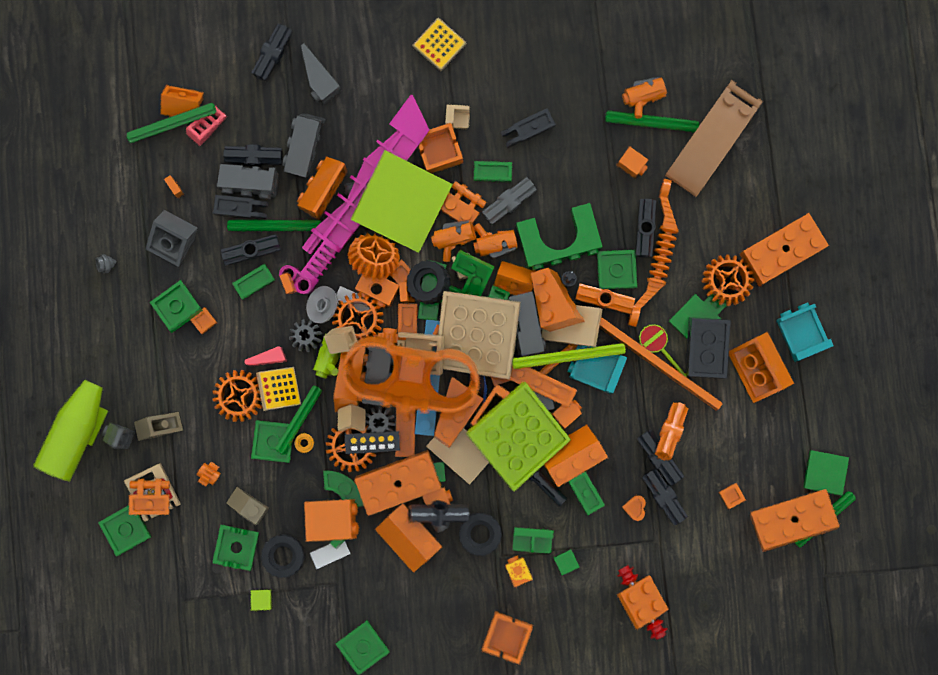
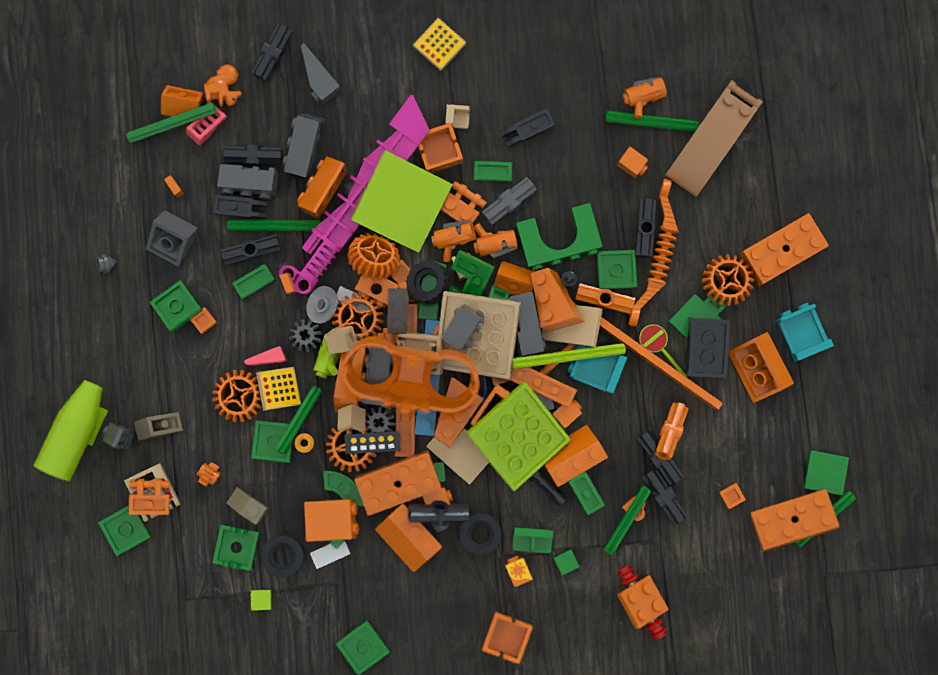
(218, 86): none -> orange animal
(397, 310): none -> dark grey brick
(463, 327): none -> dark grey brick
(627, 520): none -> green axle

